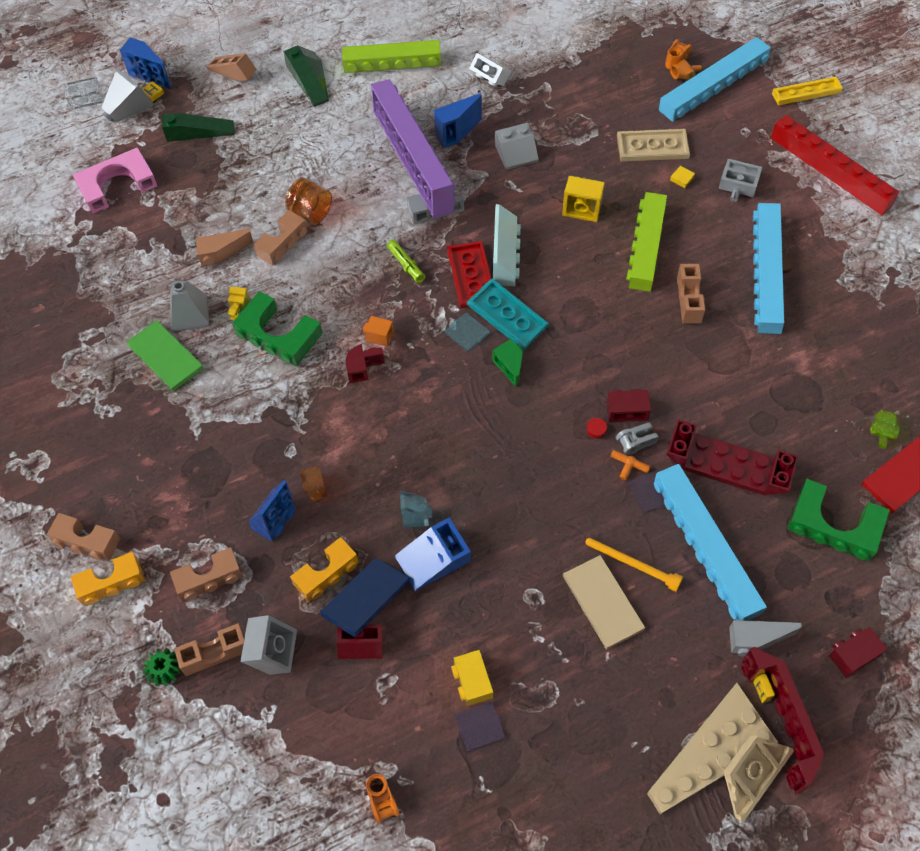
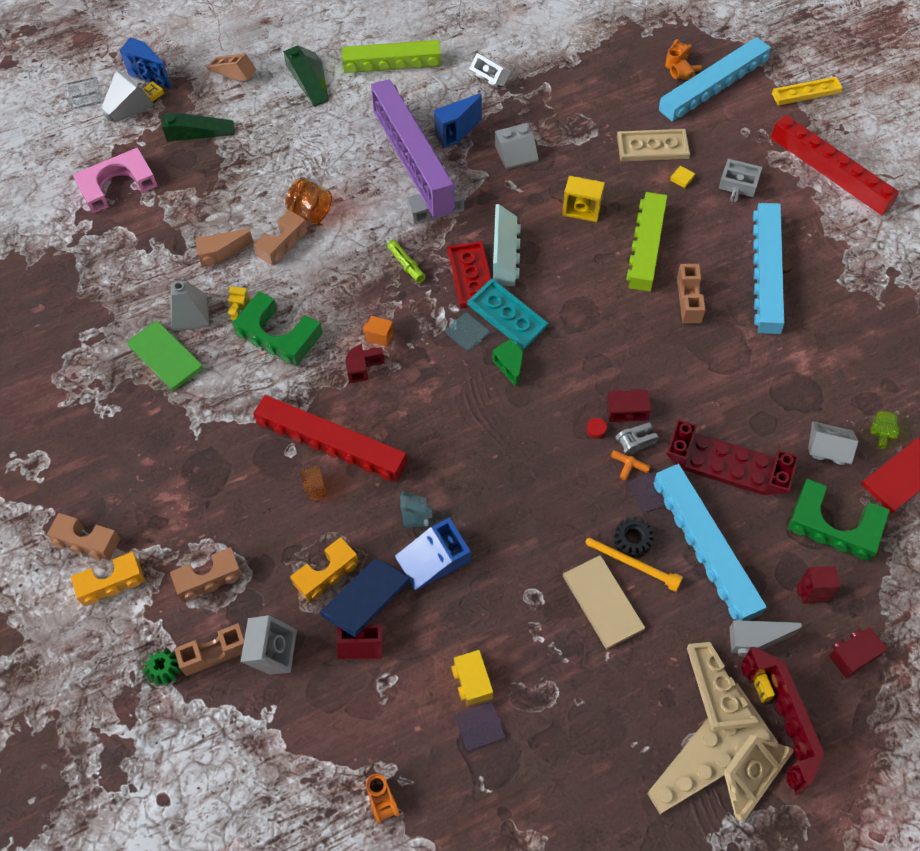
(274, 512): blue slope -> none
(330, 438): none -> red brick
(637, 526): none -> black tyre
(718, 691): none -> tan wing
(818, 584): none -> dark red brick
(832, 443): none -> light grey slope

